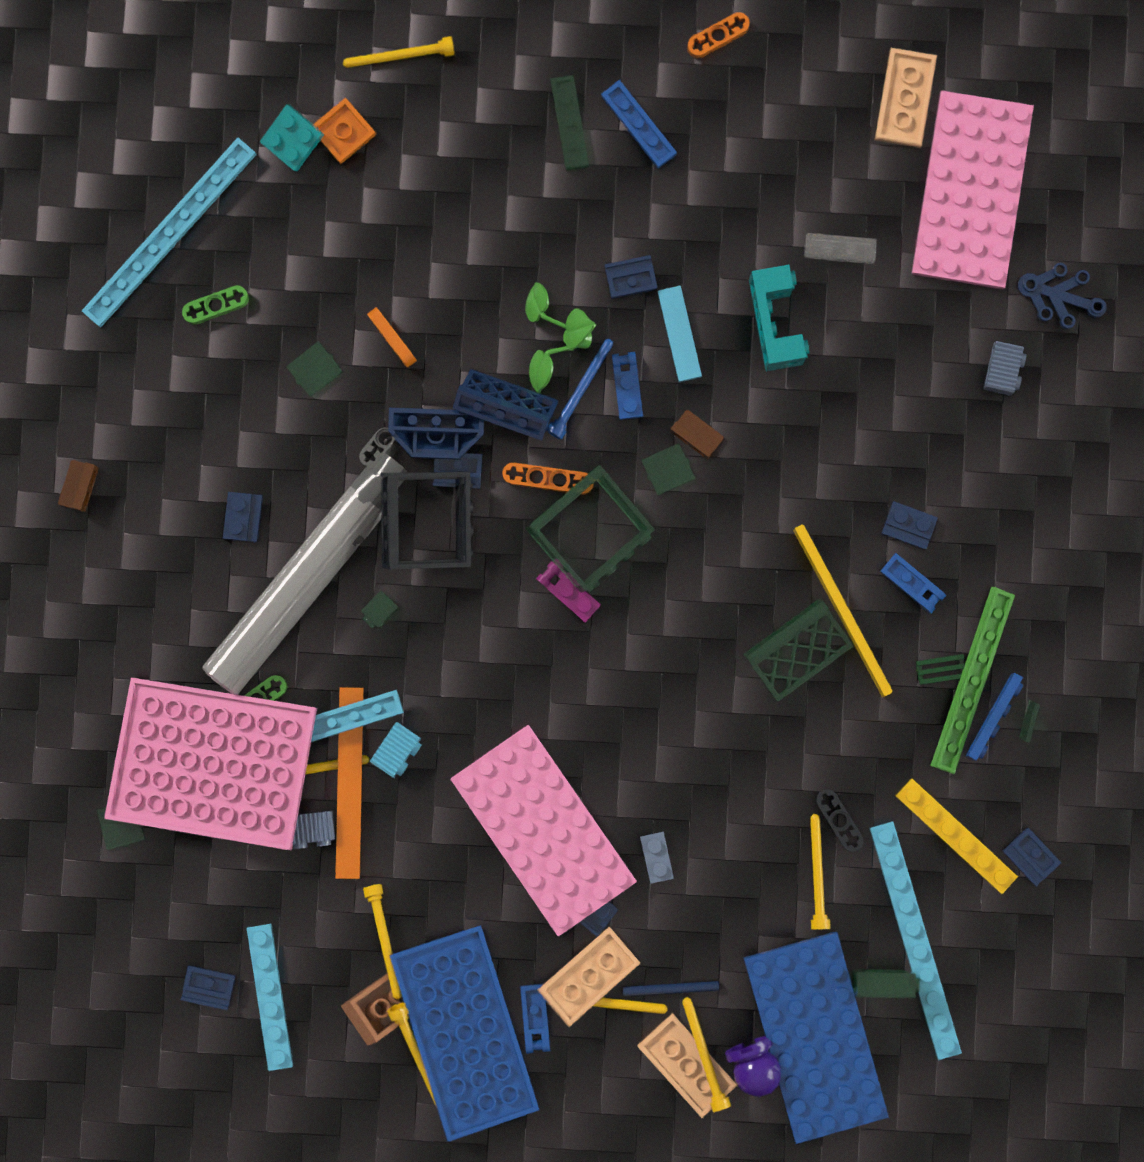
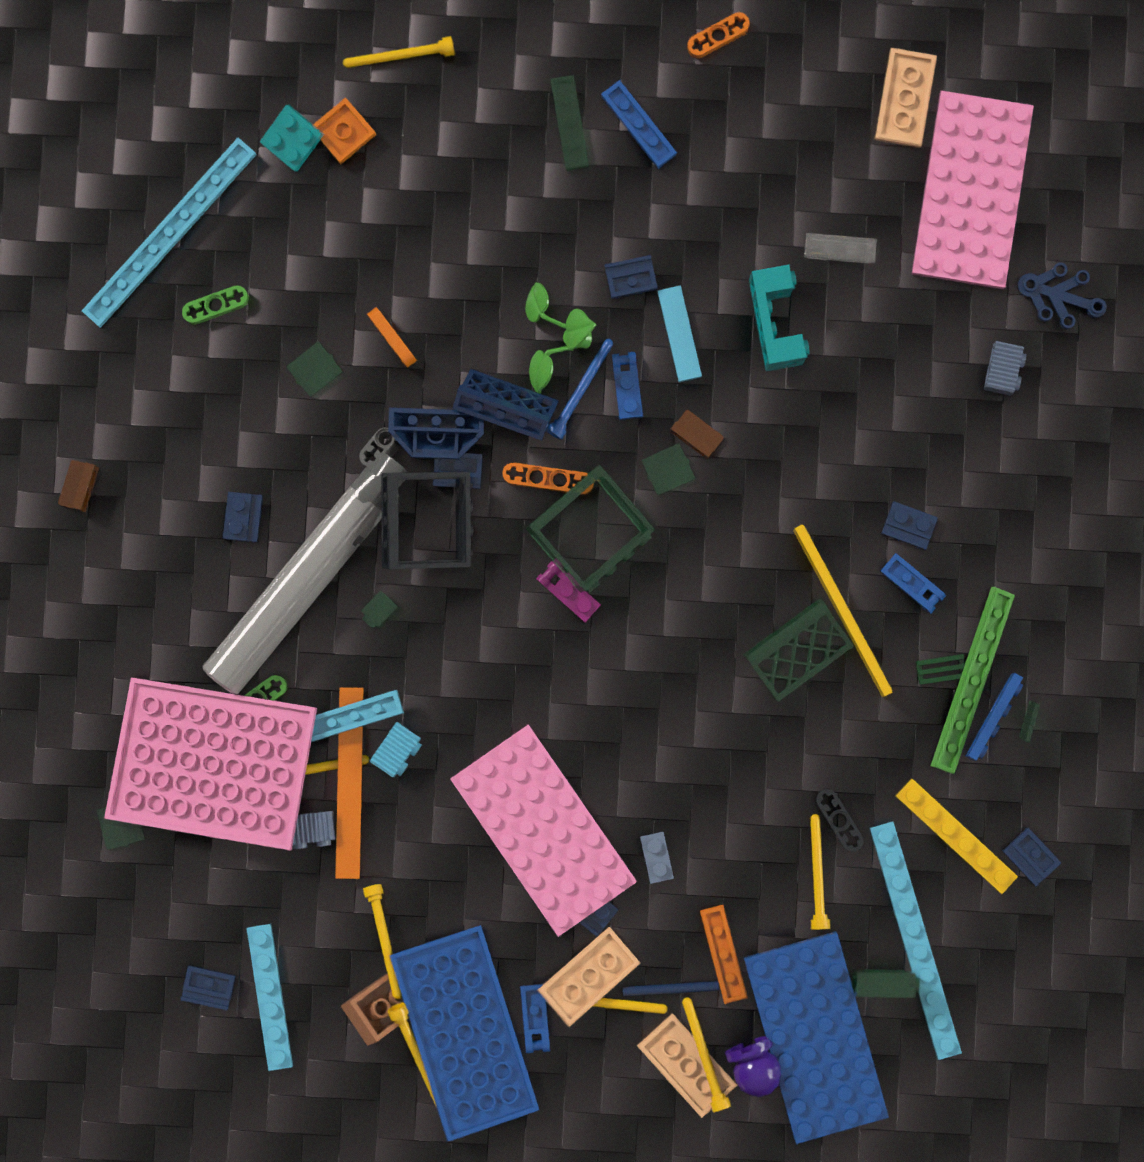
(723, 954): none -> orange tile

